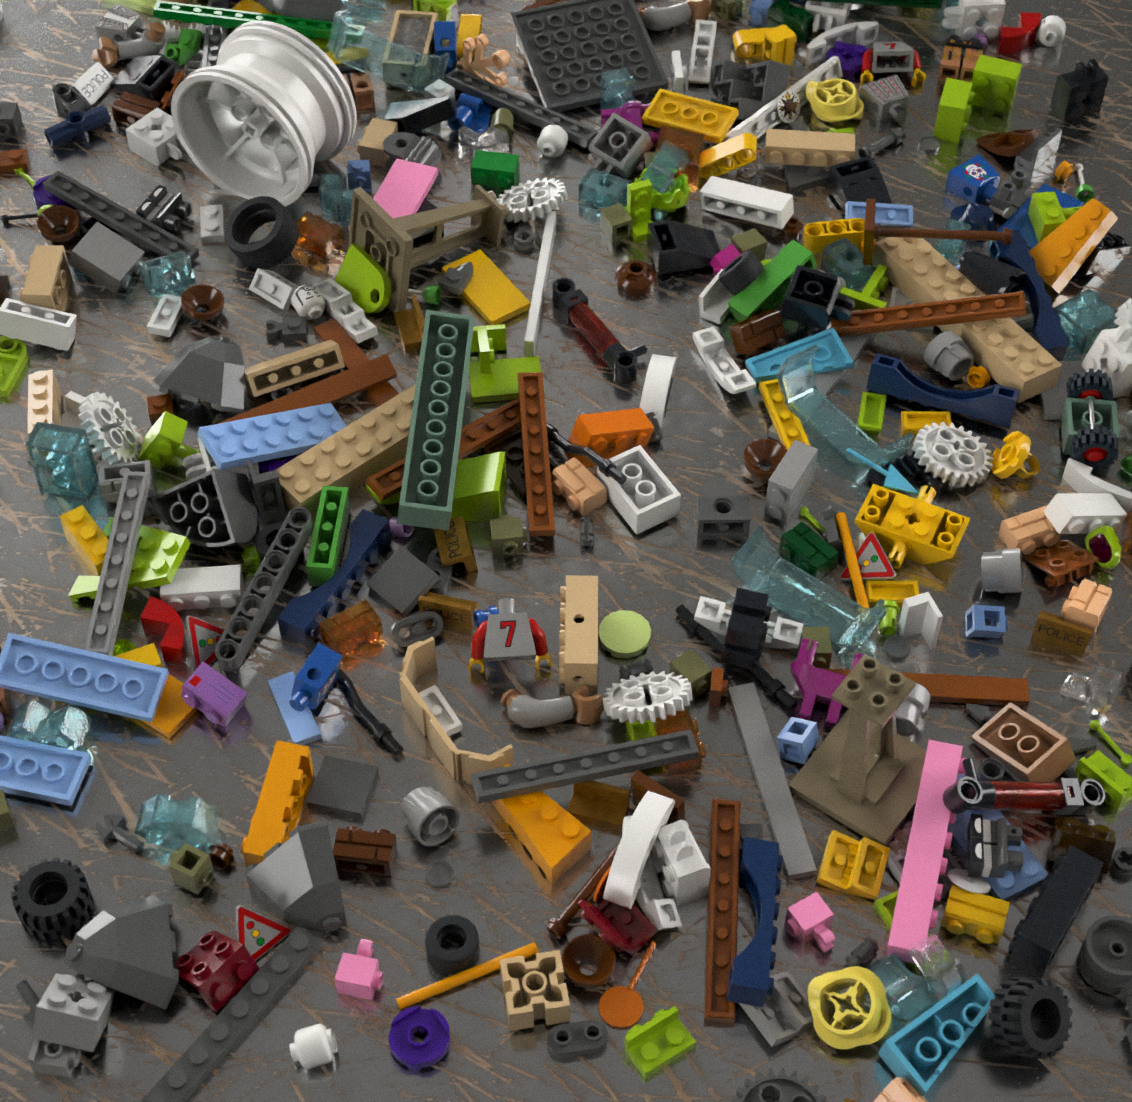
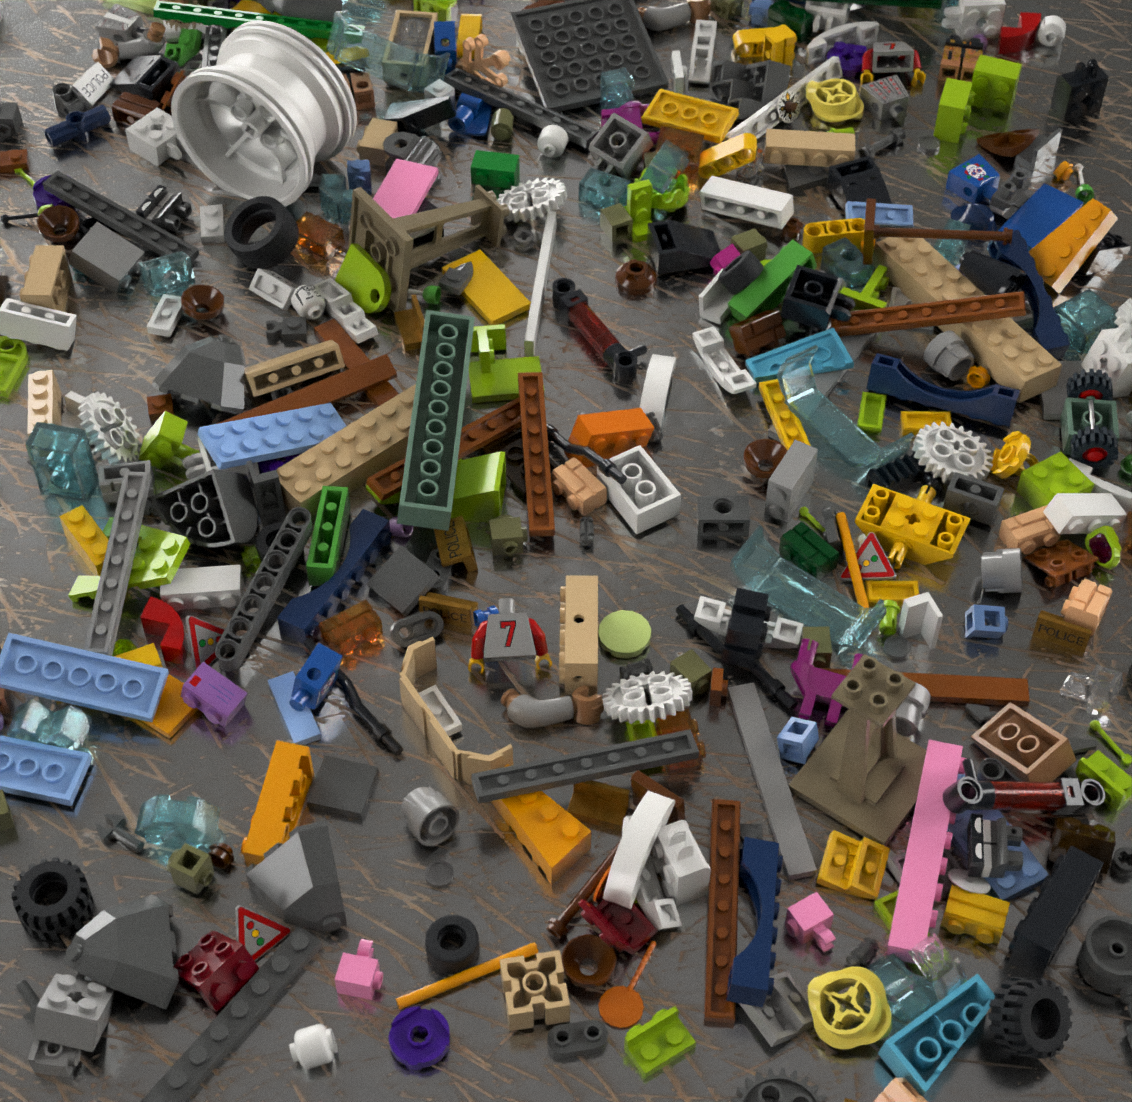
(365, 850): reddish brown brick -> none
(490, 140): clear brick -> none
(893, 480): medium azure piece -> none
(973, 498): none -> dark grey brick
(1047, 213): lime brick -> none
(1051, 476): none -> lime brick

